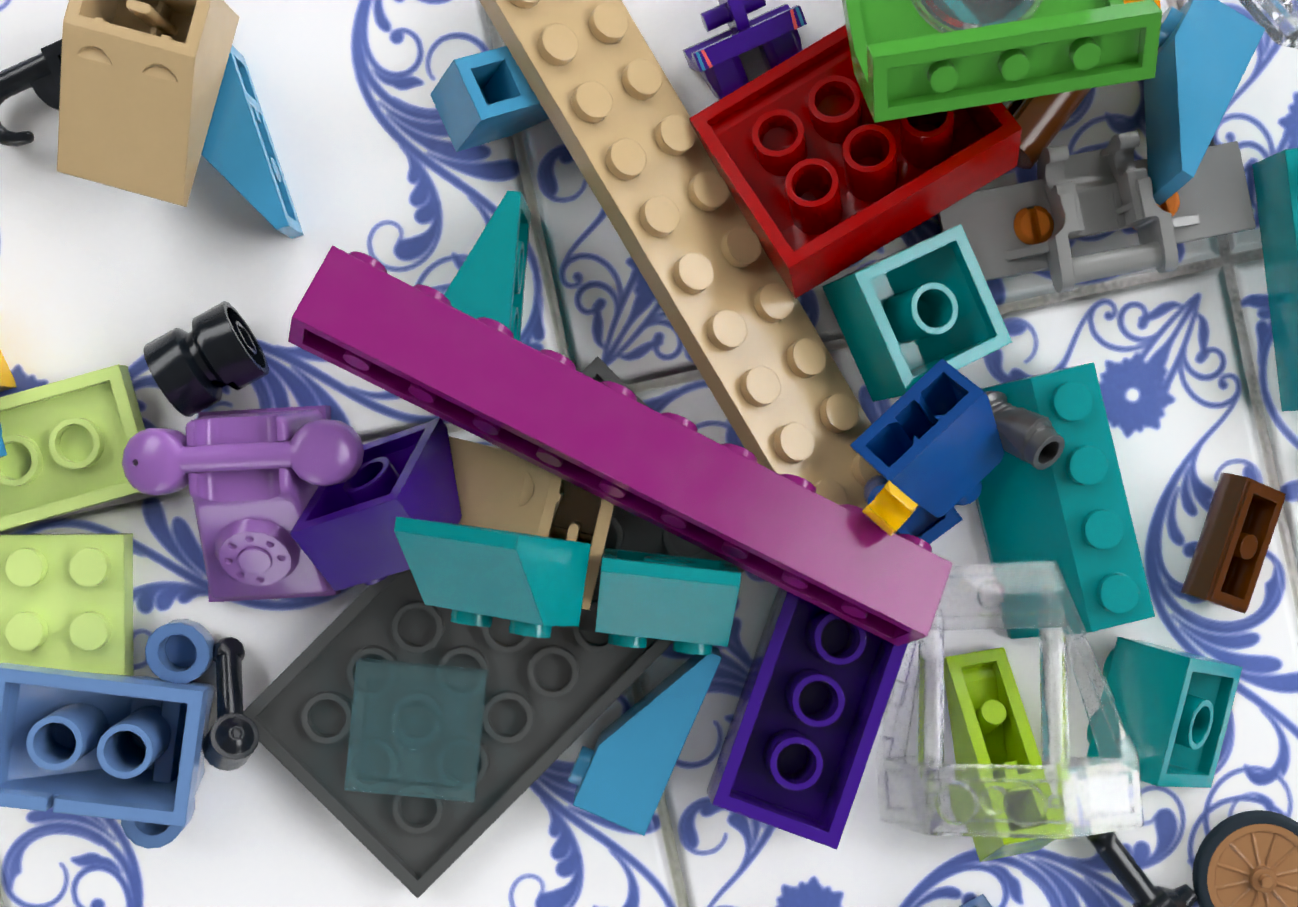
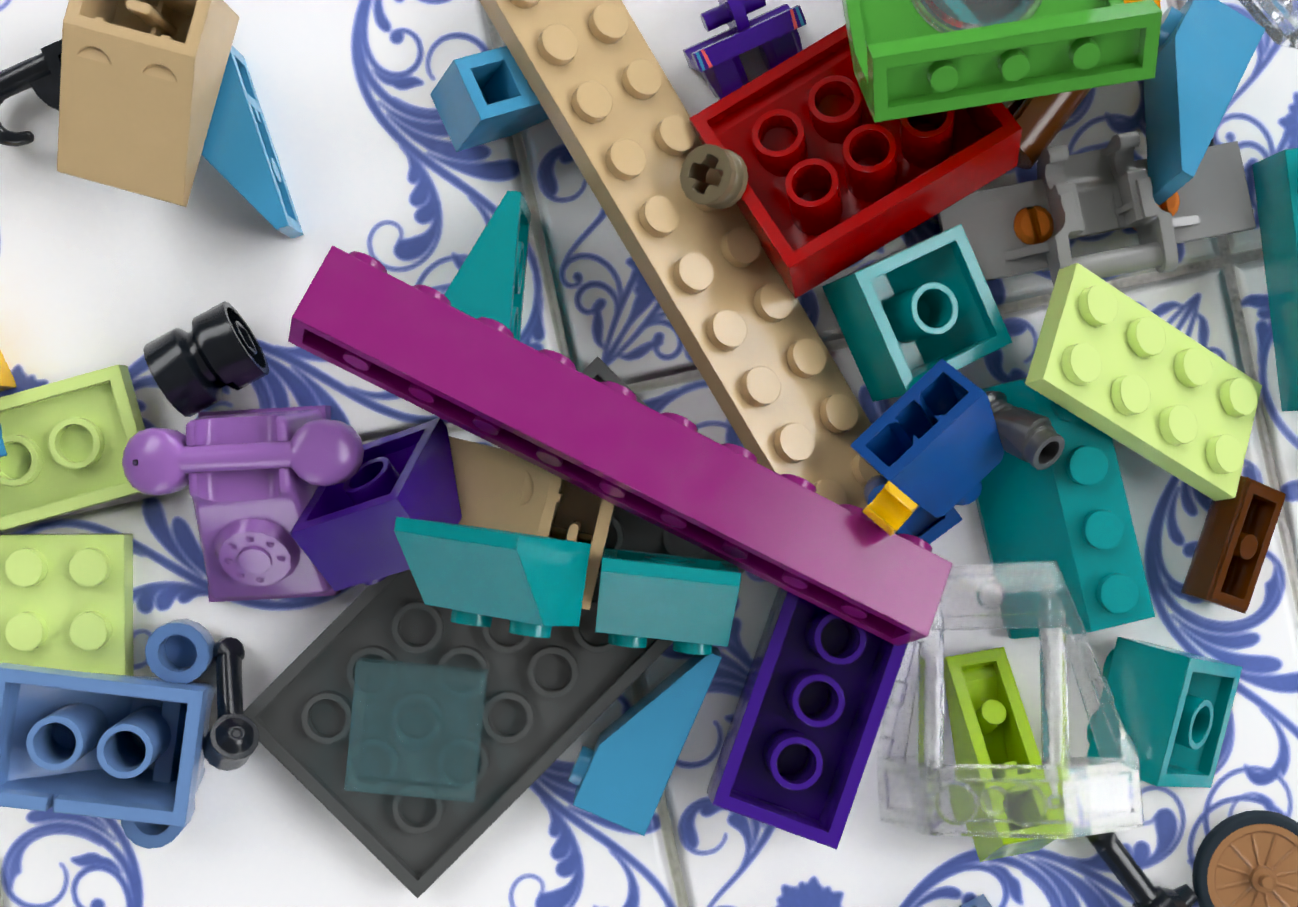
(695, 170): none -> dark tan bush
(1144, 383): none -> yellowish green plate

